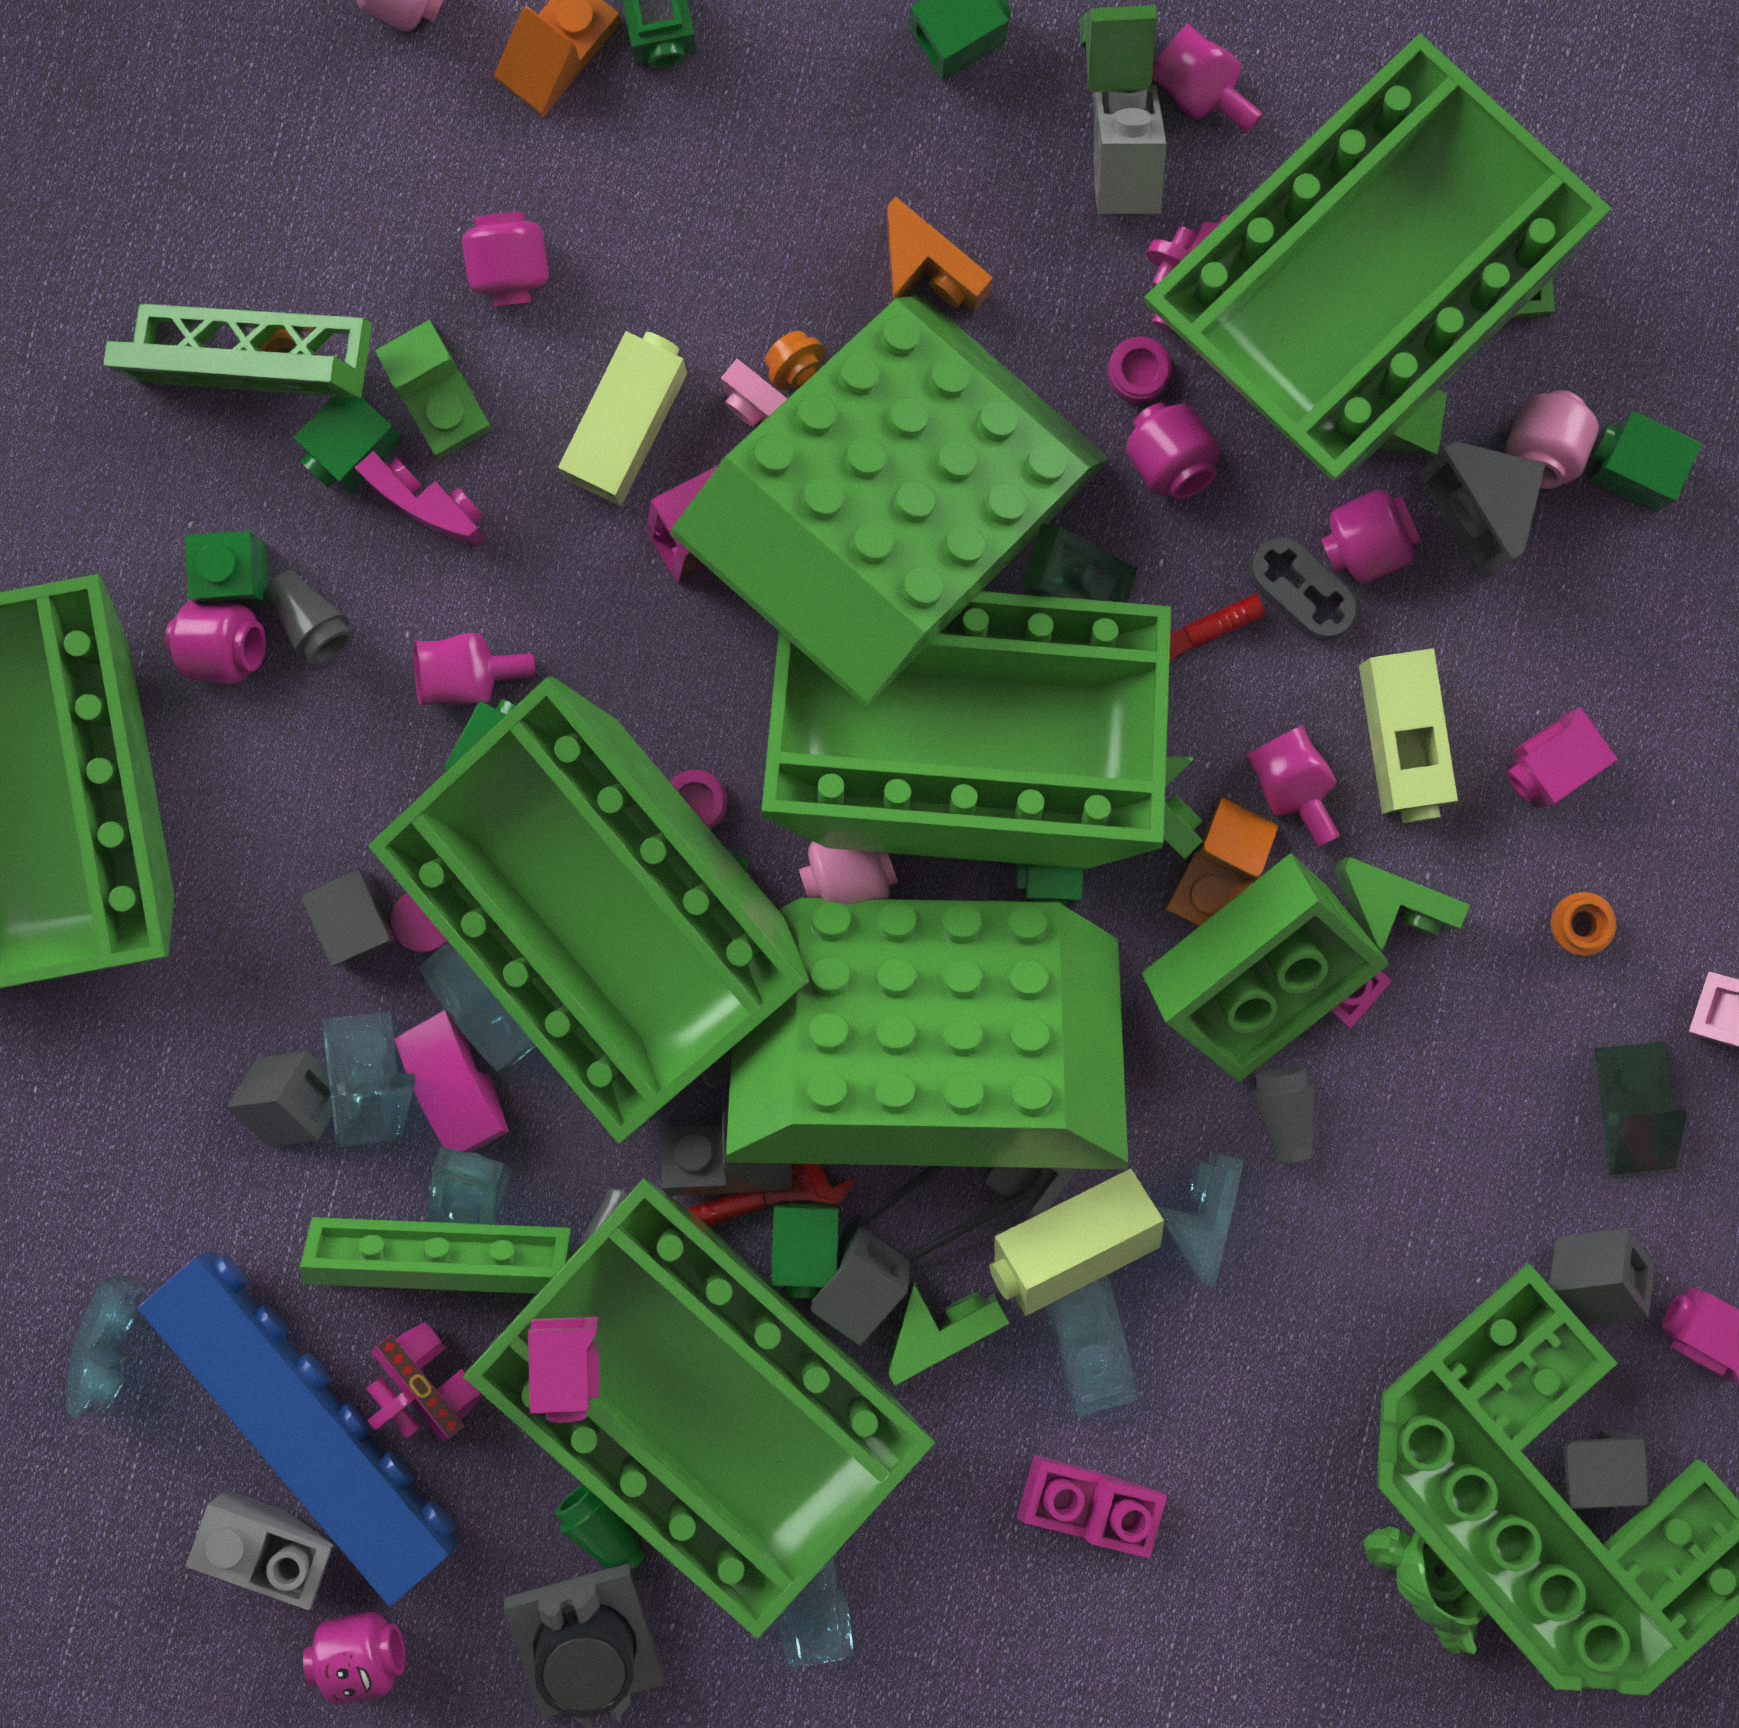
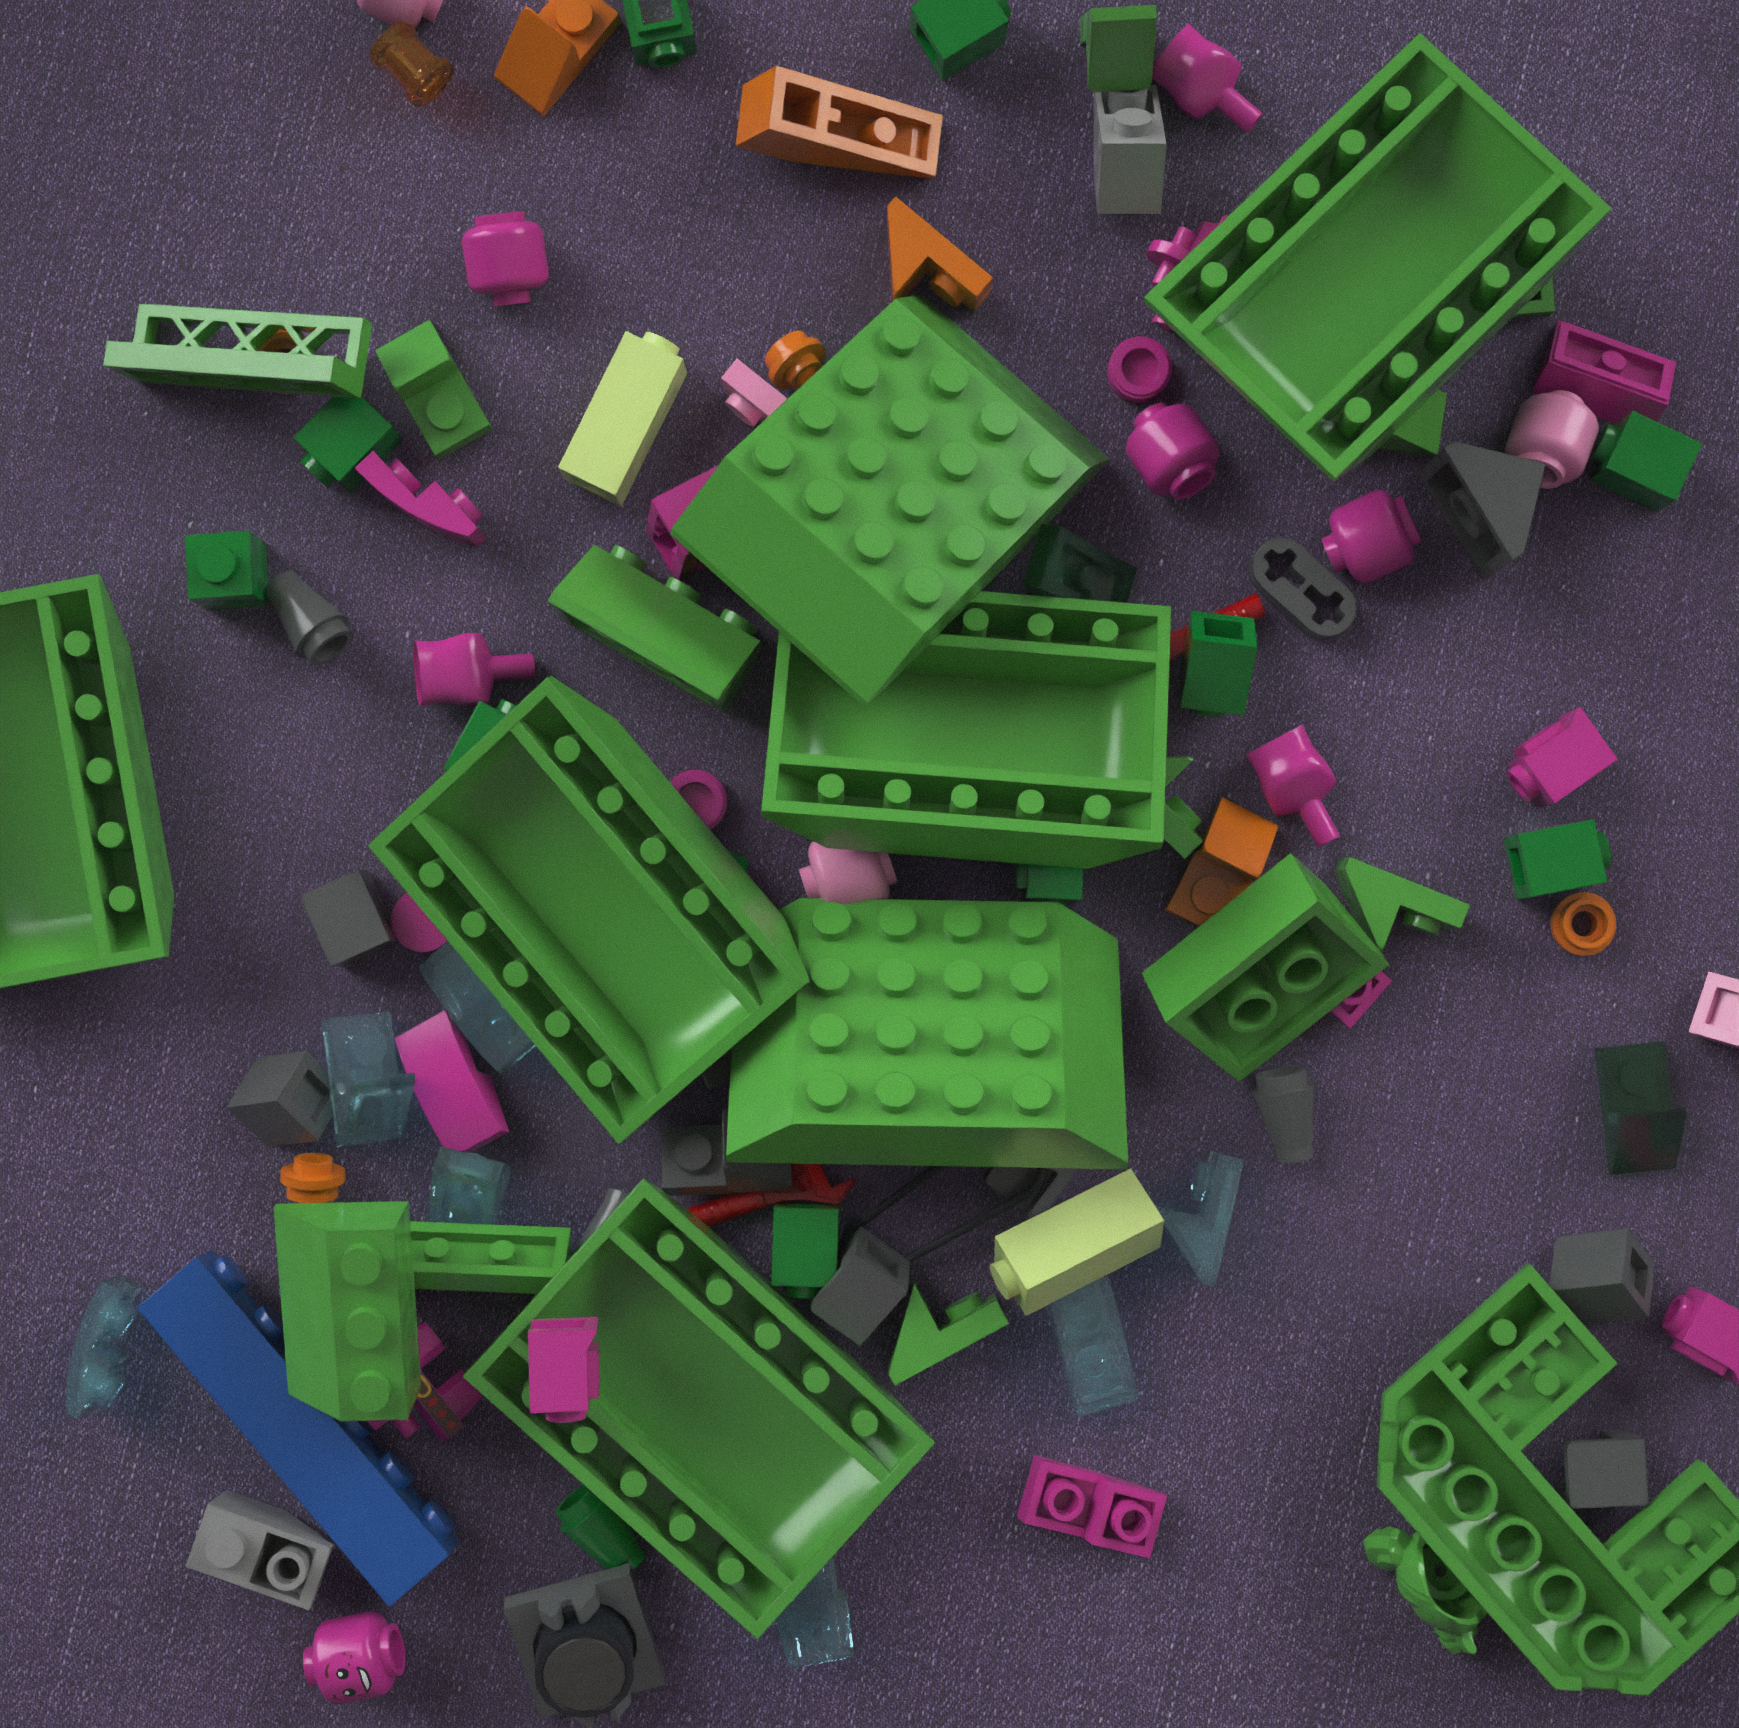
(215, 642): dark pink head -> none
(312, 1178): none -> orange plate
(349, 1307): none -> bright green slope
(411, 63): none -> clear orange bush
(658, 625): none -> bright green slope
(836, 126): none -> orange slope
(1217, 663): none -> green brick
(1408, 734): yellowish green brick -> none
(1557, 859): none -> green brick
(1605, 373): none -> dark pink slope

